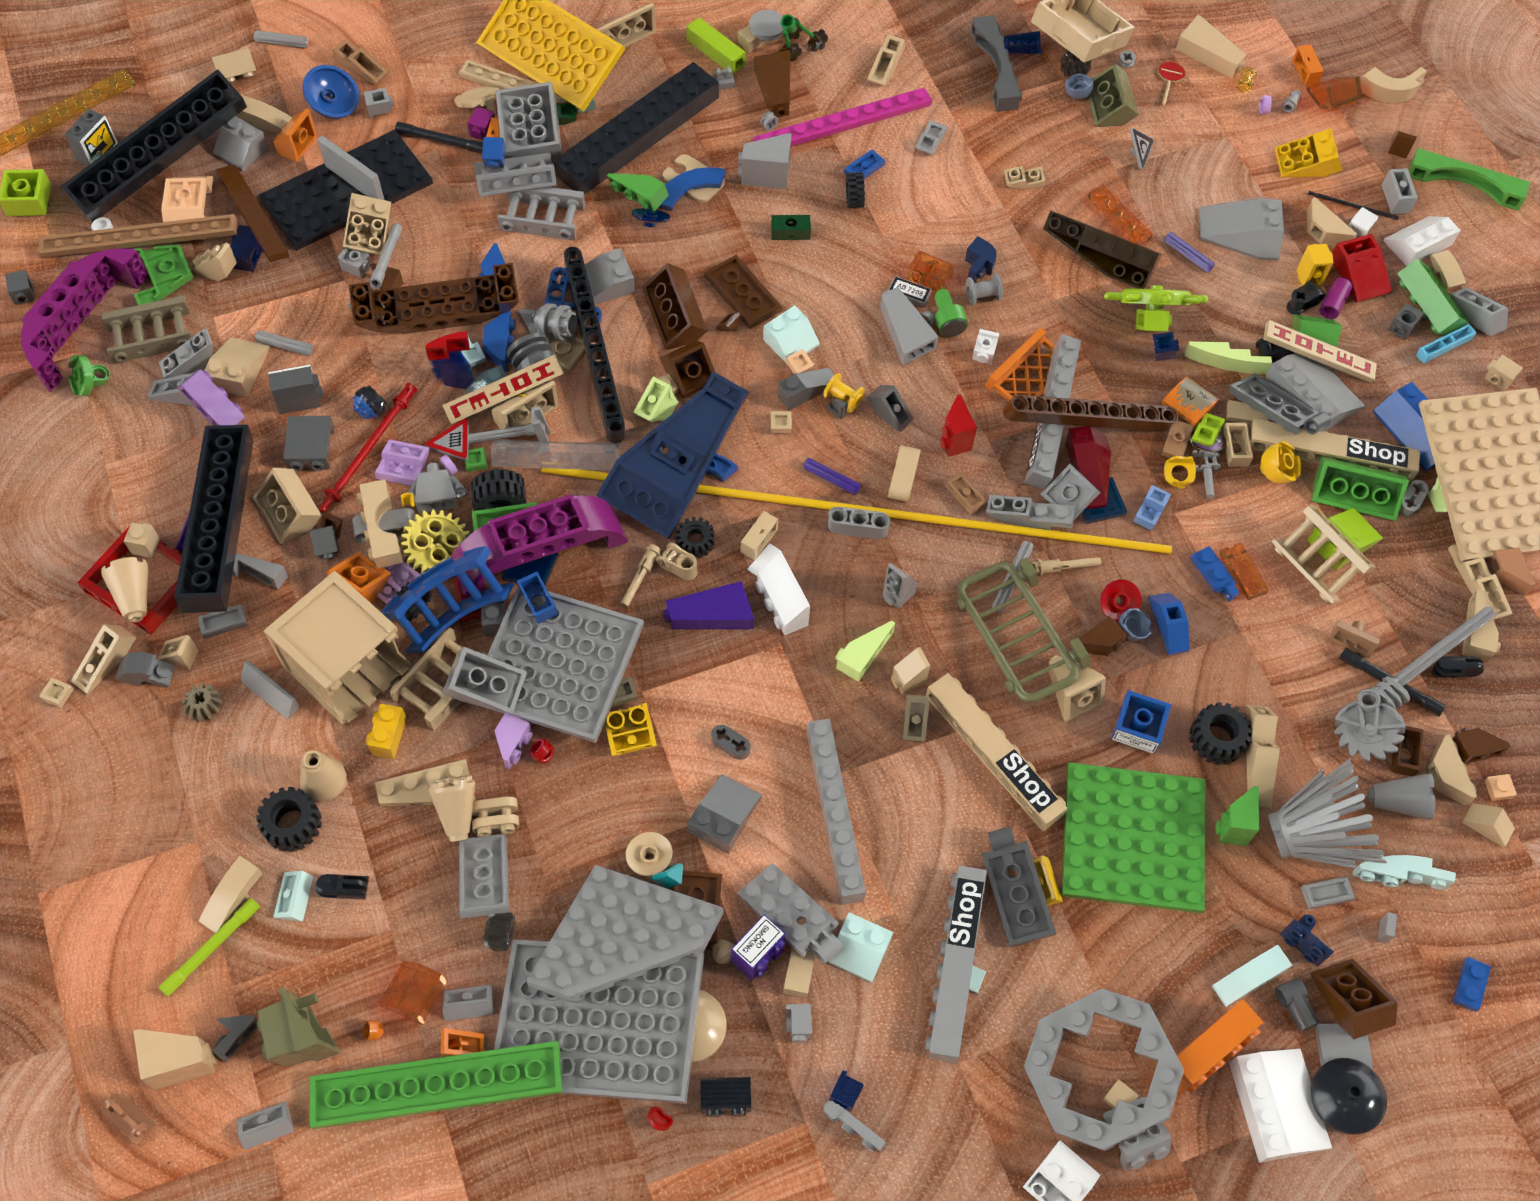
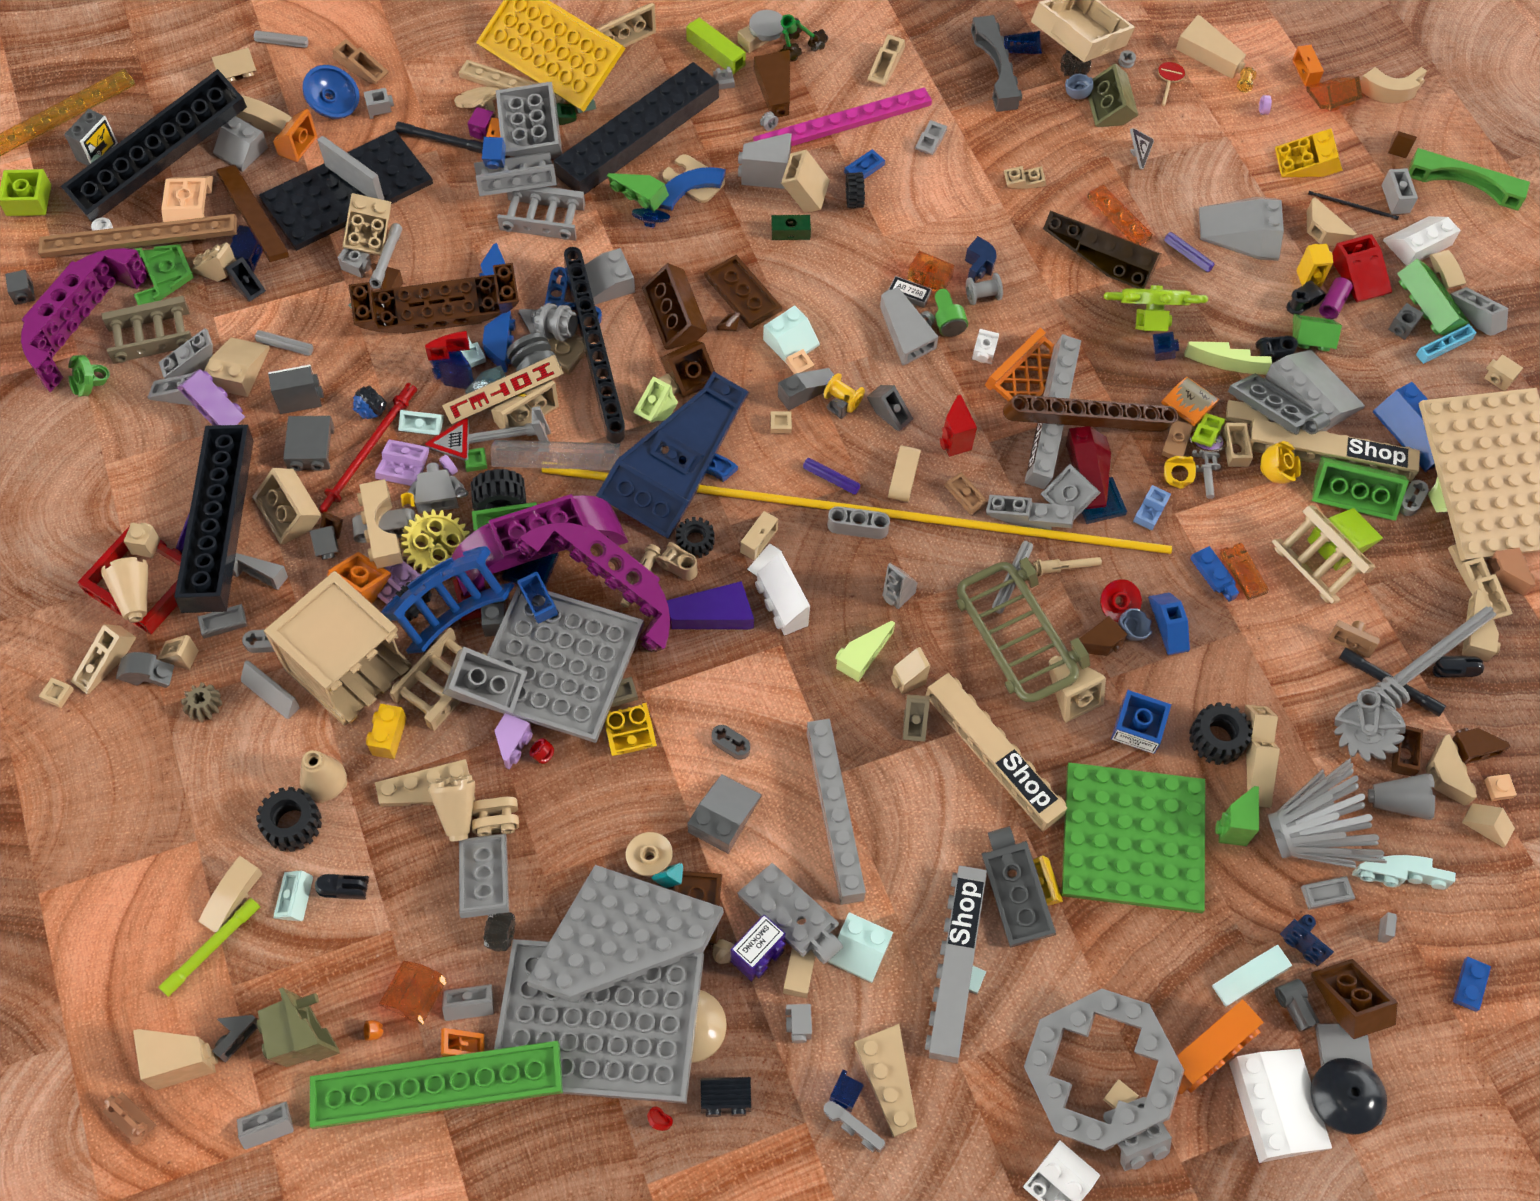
(244, 279): none -> black slope
(259, 646): none -> light grey beam
(420, 422): none -> light aqua slope
(643, 591): none -> magenta slope
(805, 181): none -> tan brick
(887, 1071): none -> tan wing
(1290, 104): light grey pin -> none
(1320, 351): tan tile -> none
(1362, 222): white panel -> none

